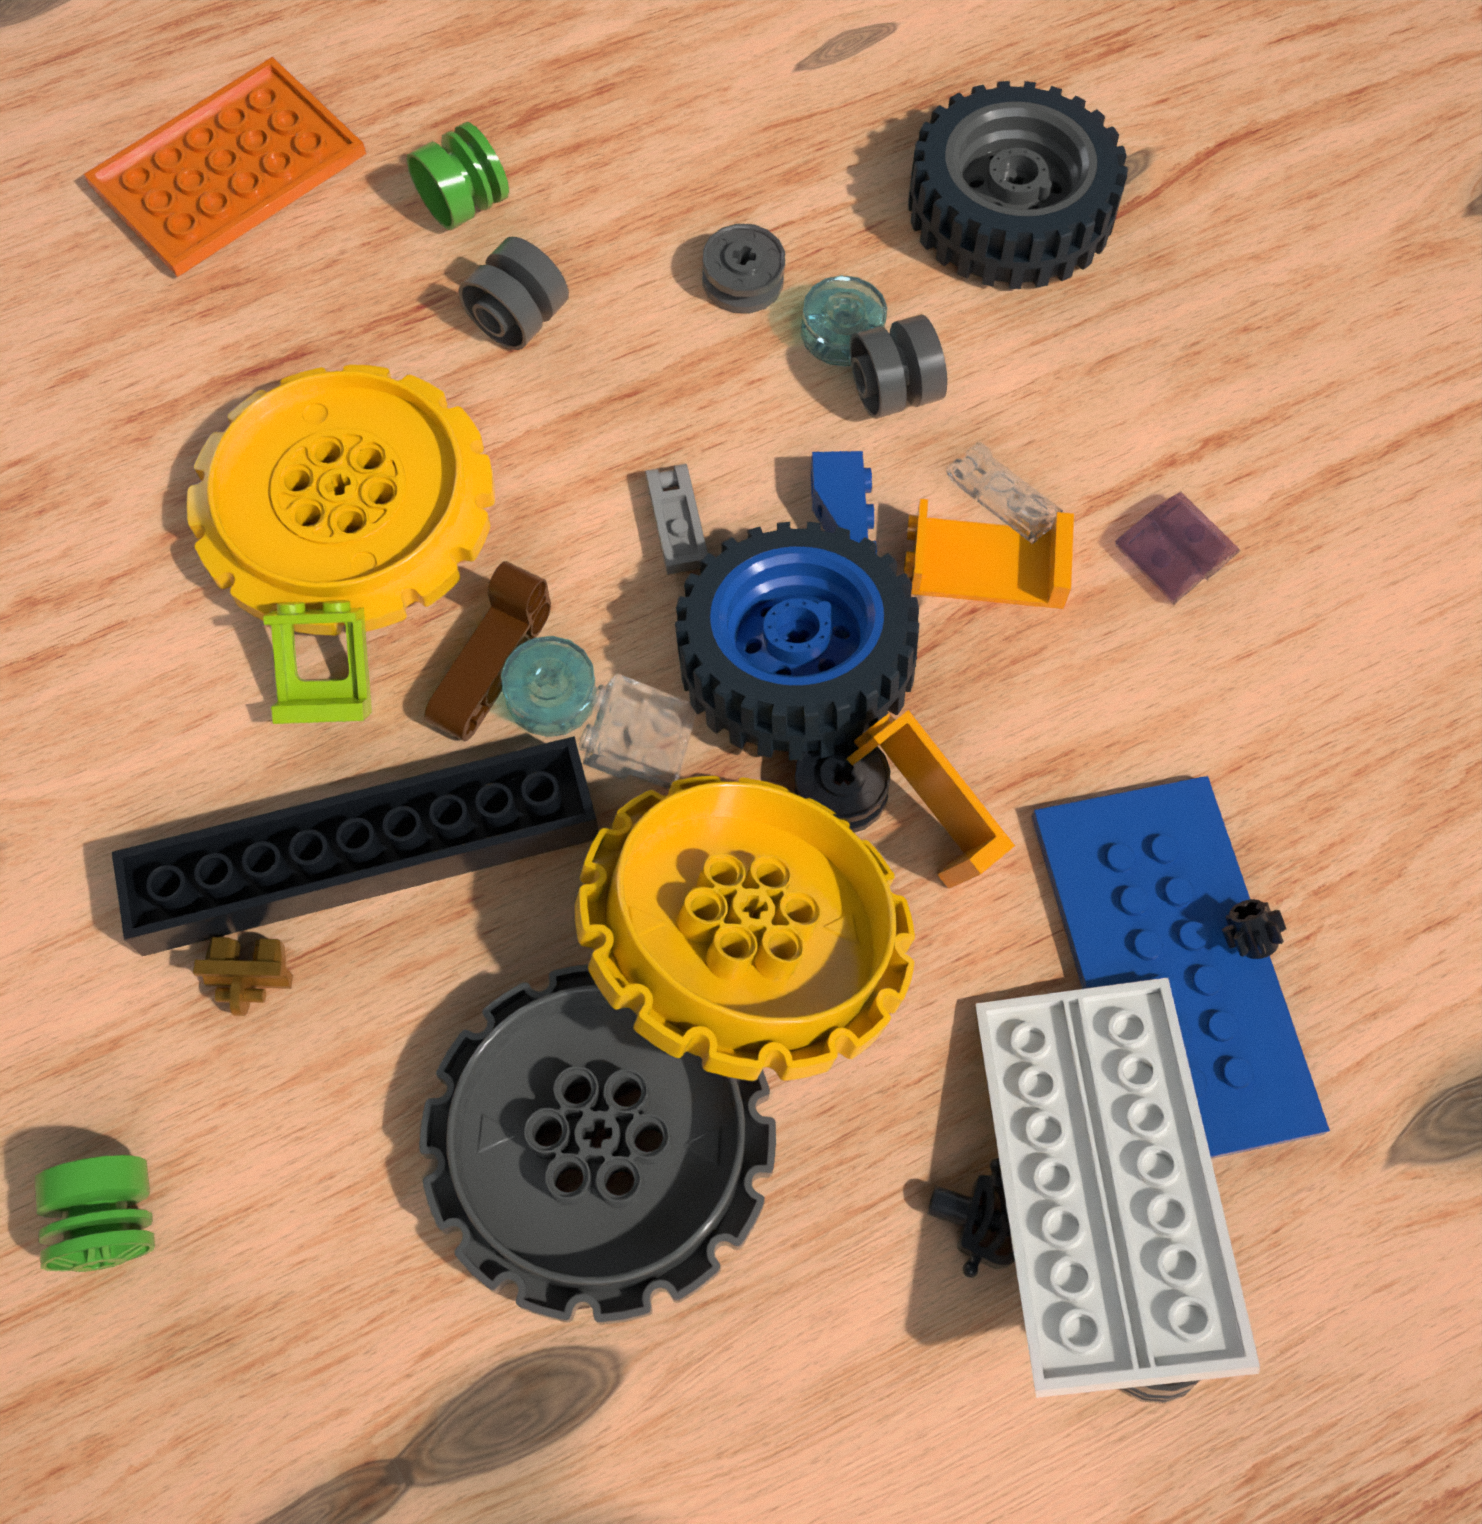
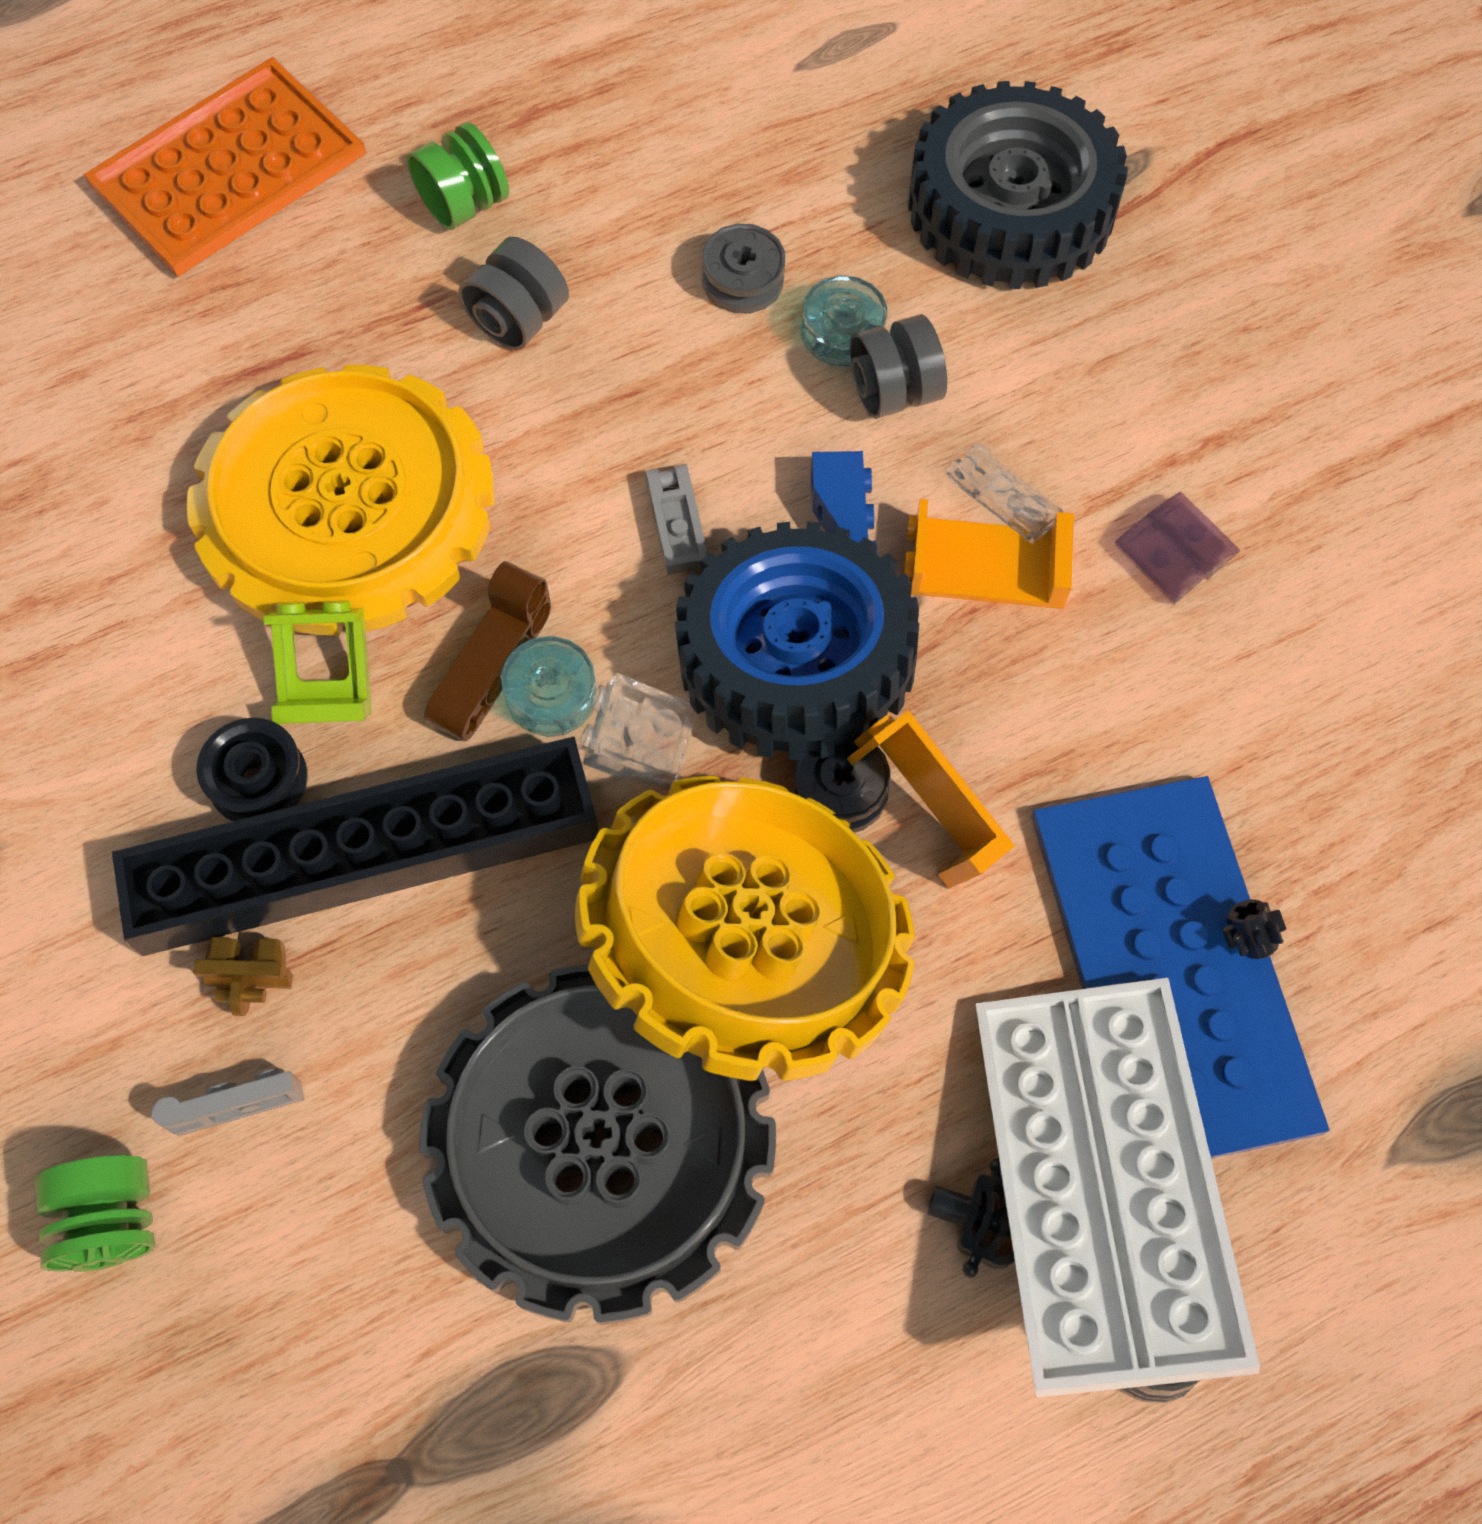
(228, 1102): none -> light grey plate
(244, 746): none -> black wheel

